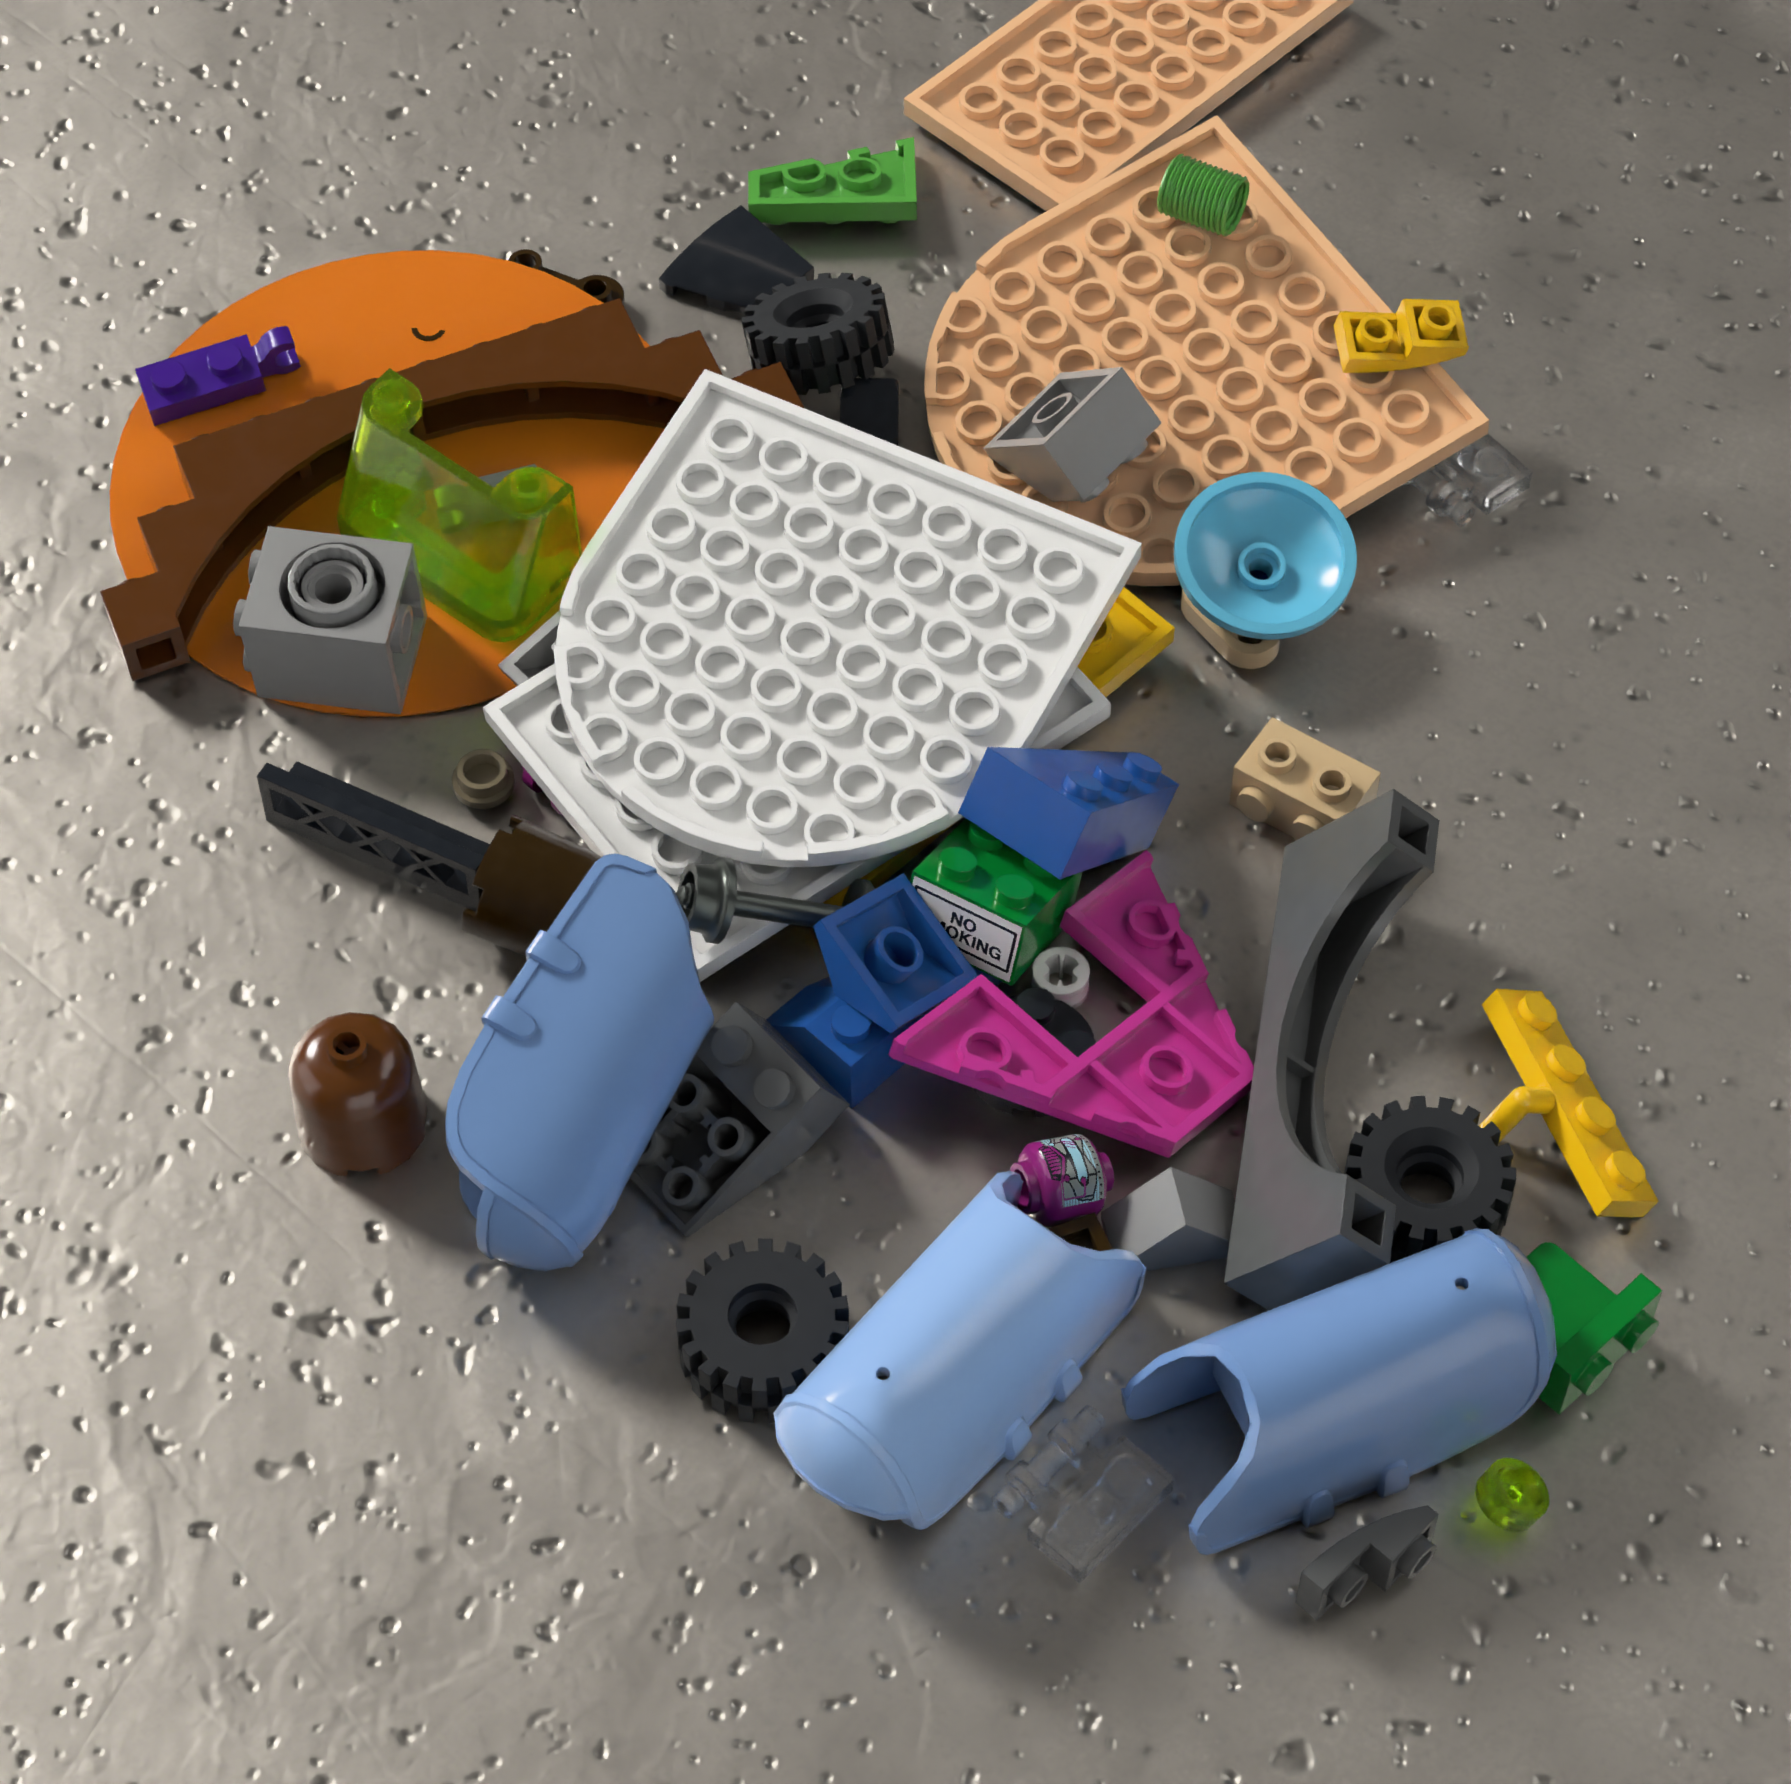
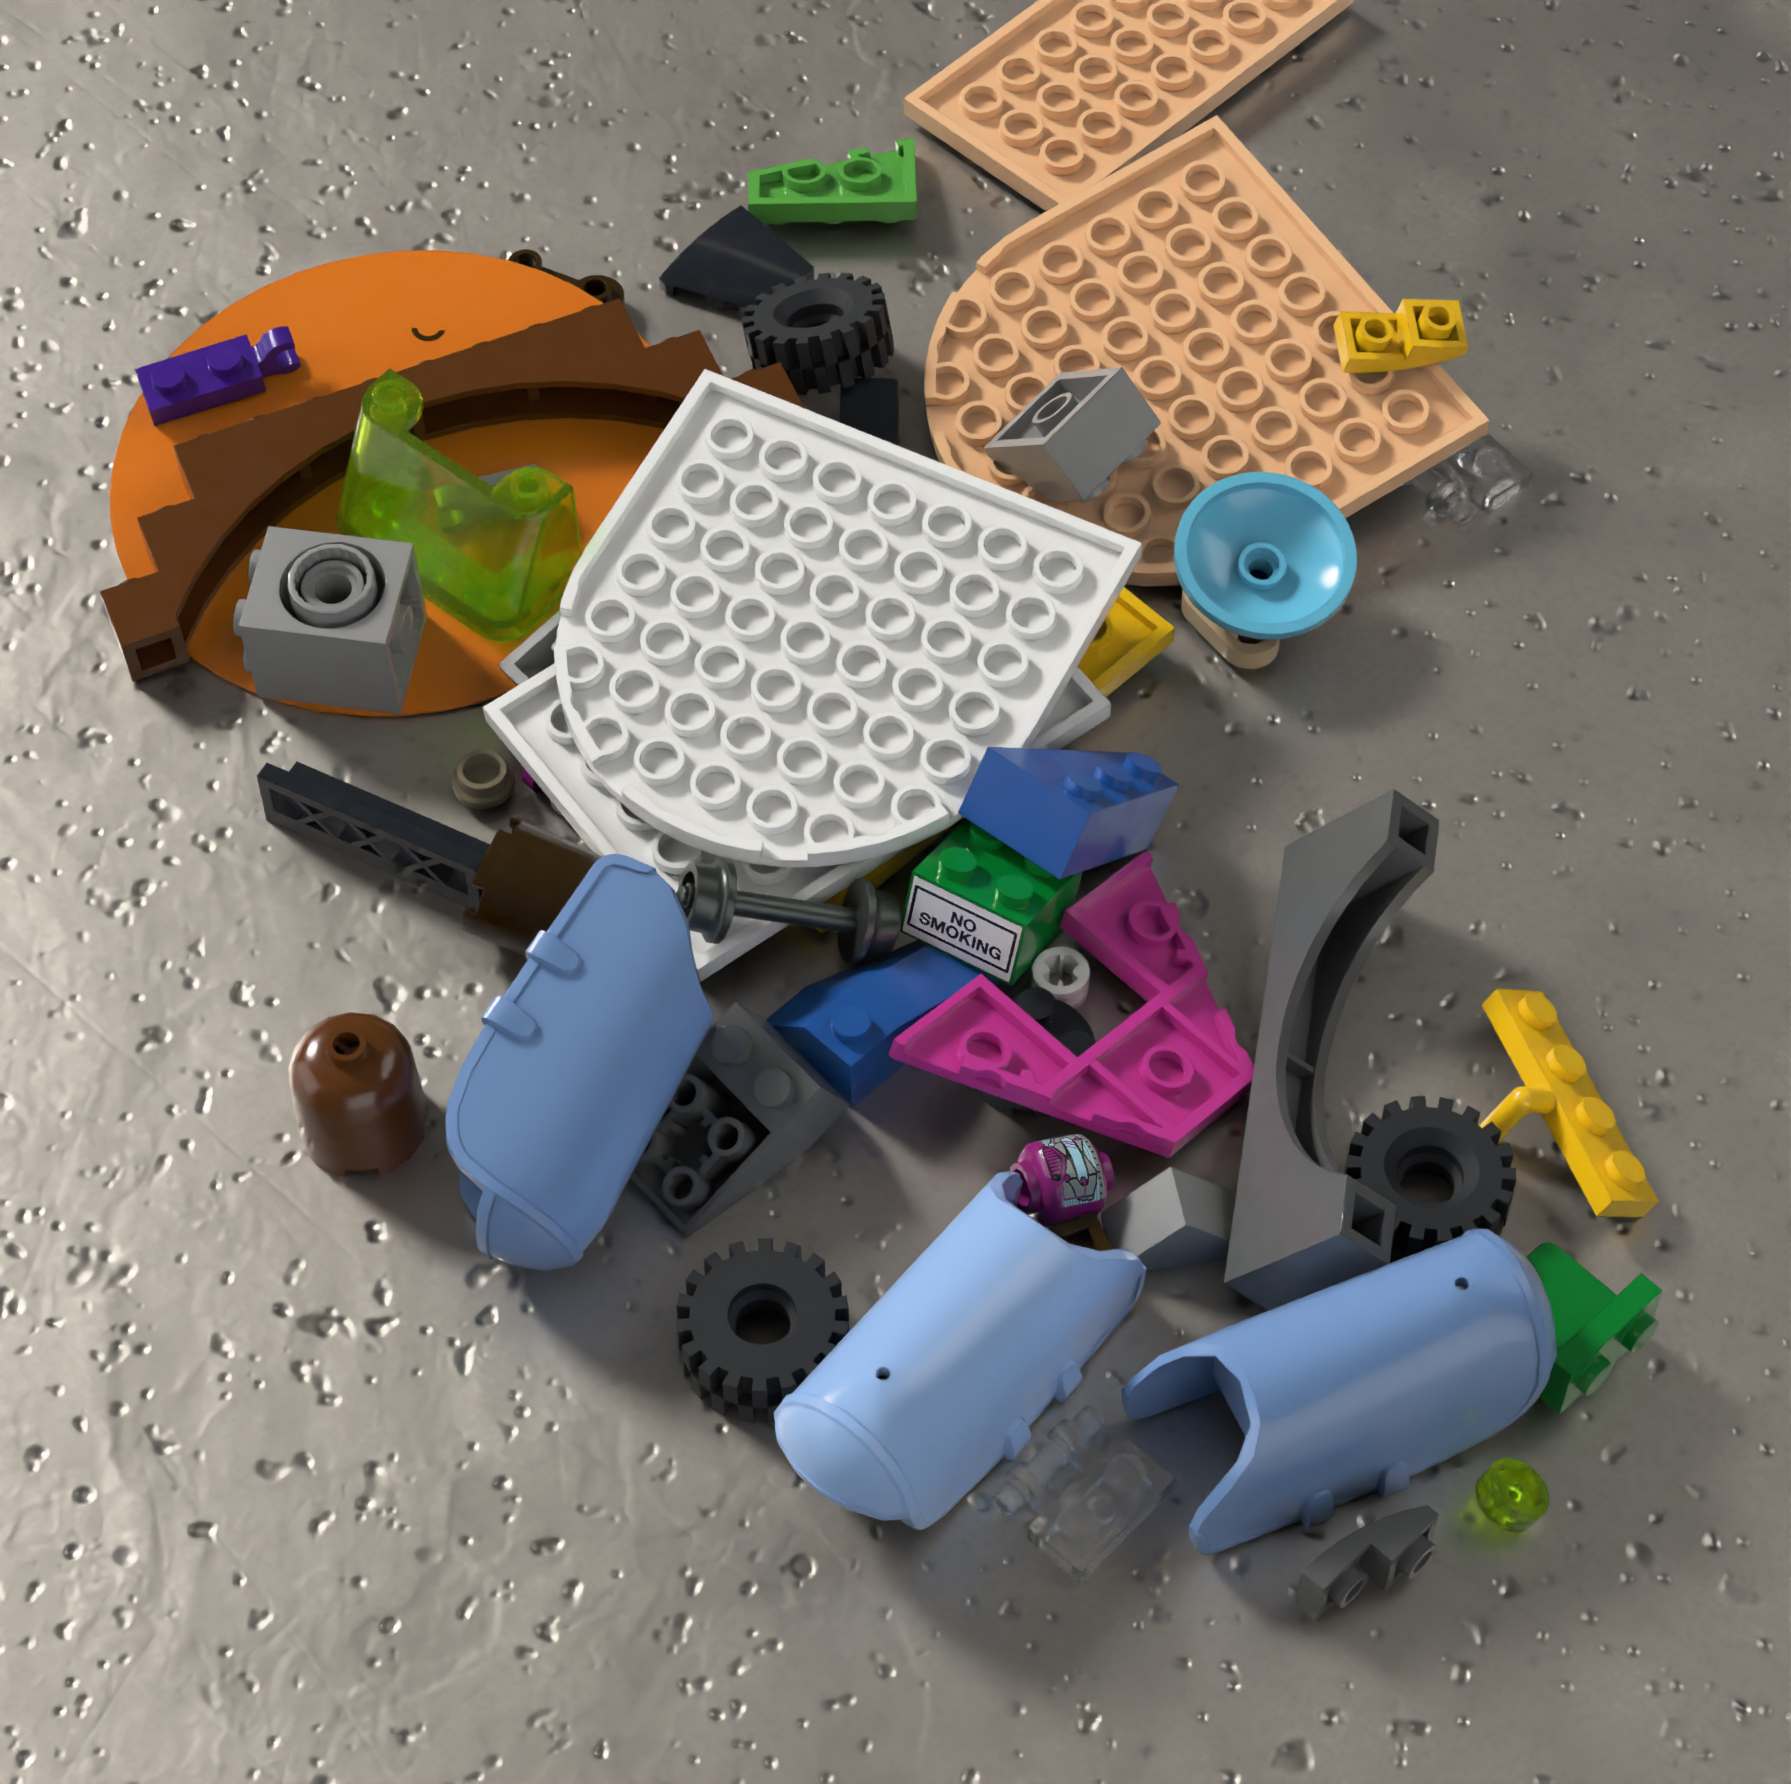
(891, 955): blue slope -> none
(1203, 195): bright green piece -> none
(1298, 781): tan brick -> none

